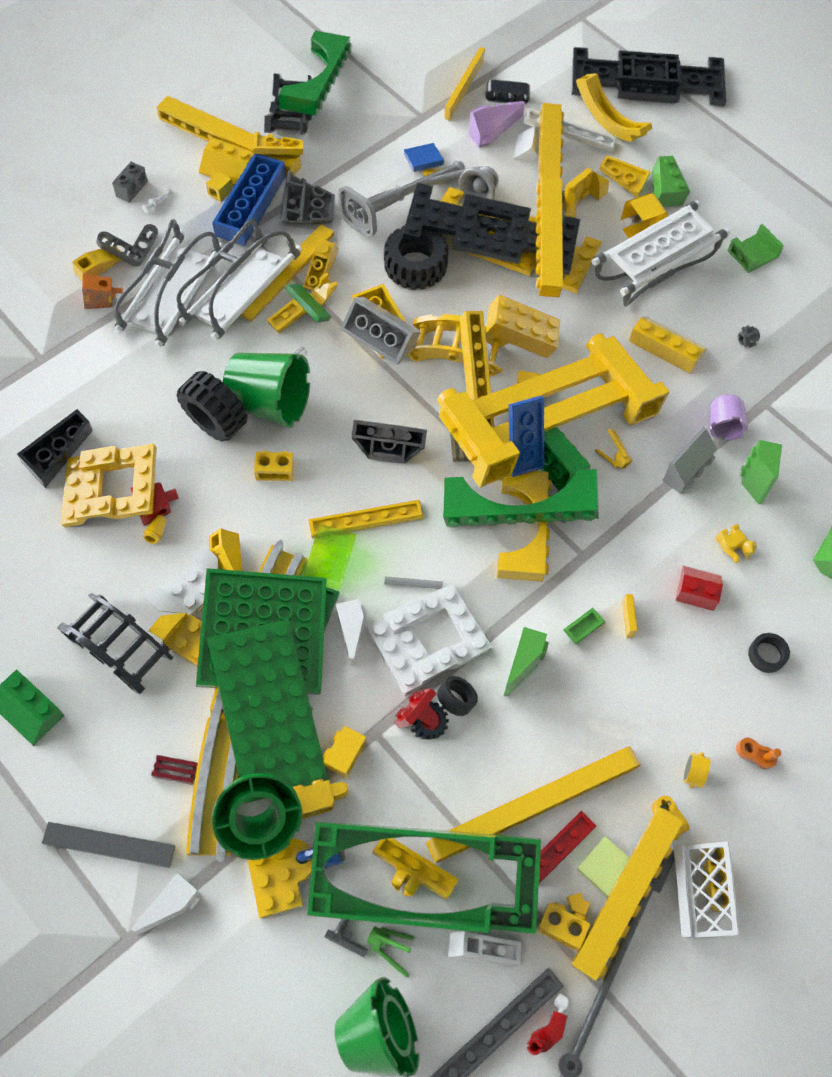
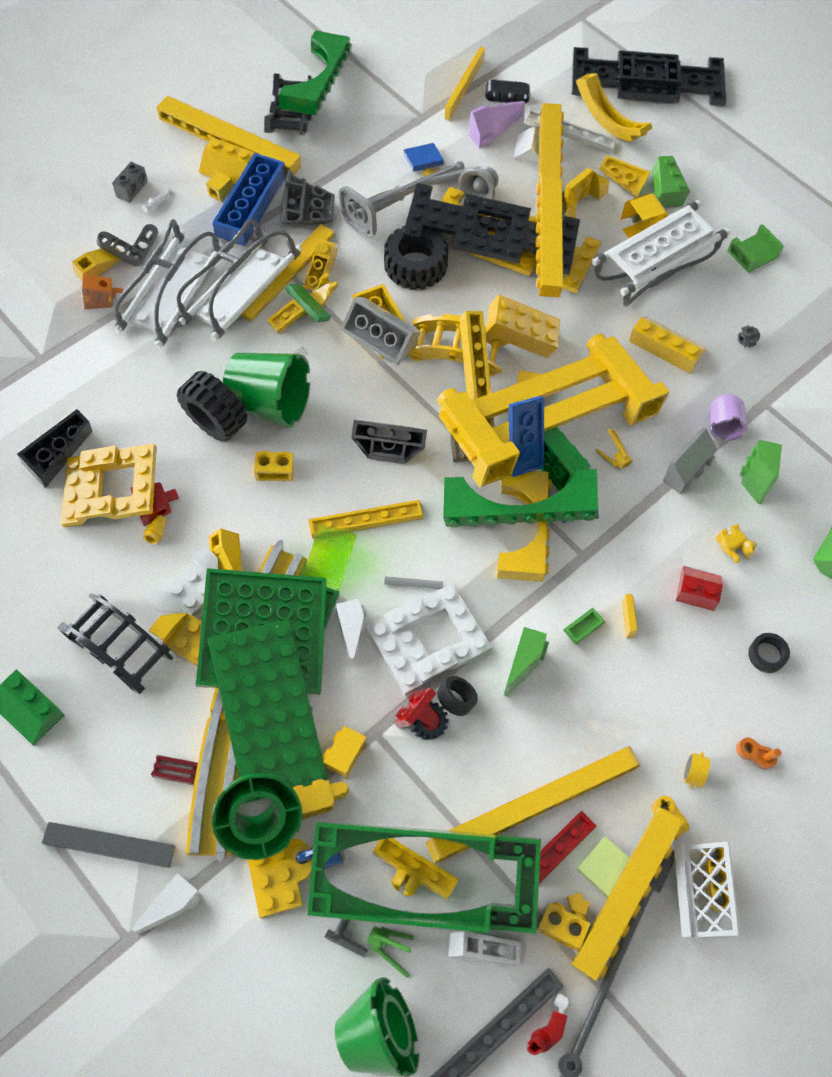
(271, 145): yellow wing -> none

